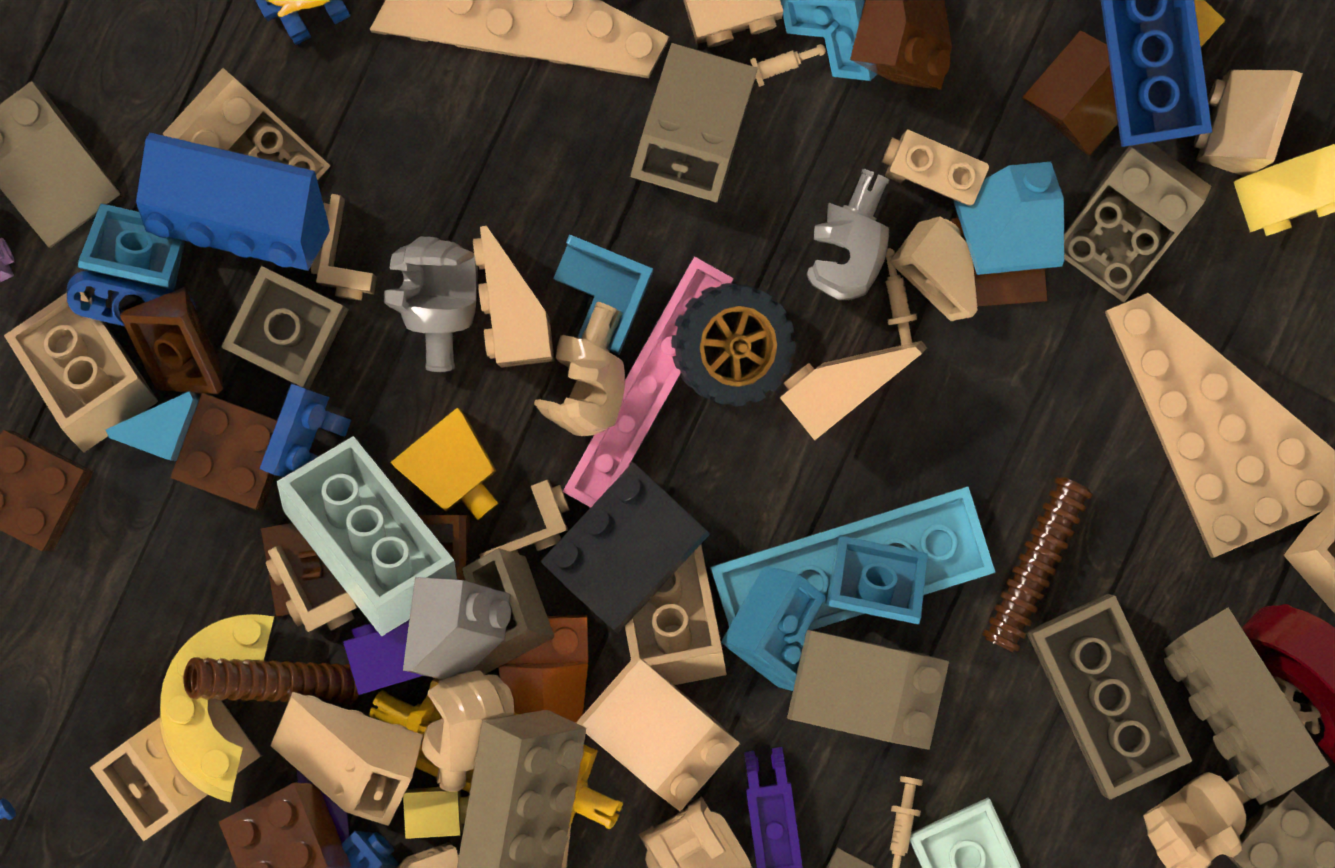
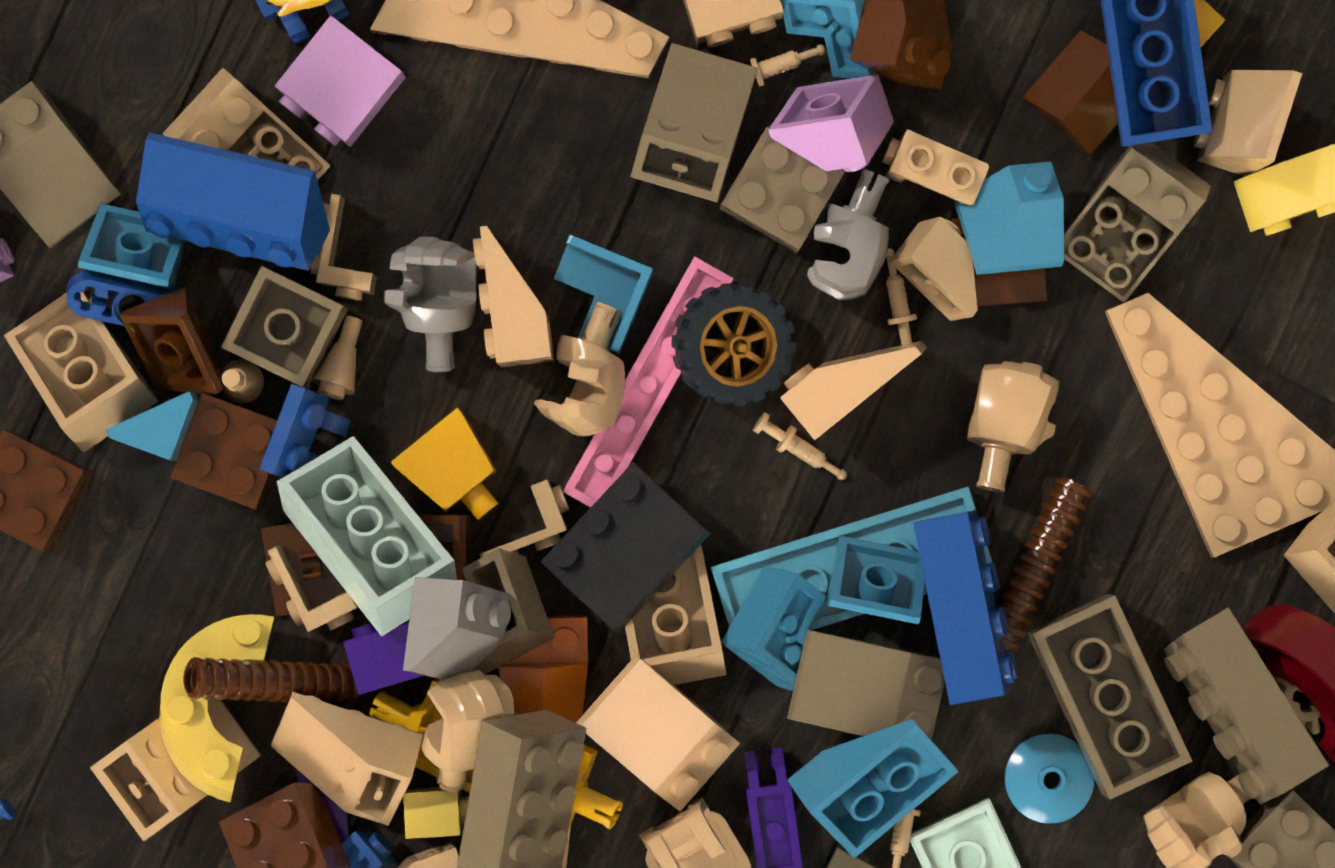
(242, 381): none -> tan cone
(338, 83): none -> lavender brick
(338, 369): none -> tan cone
(780, 193): none -> dark tan brick
(797, 446): none -> tan piece
(835, 122): none -> lavender slope
(871, 783): none -> dark azure slope
(964, 606): none -> blue brick
(1010, 417): none -> tan piece
(1026, 778): none -> dark azure dish

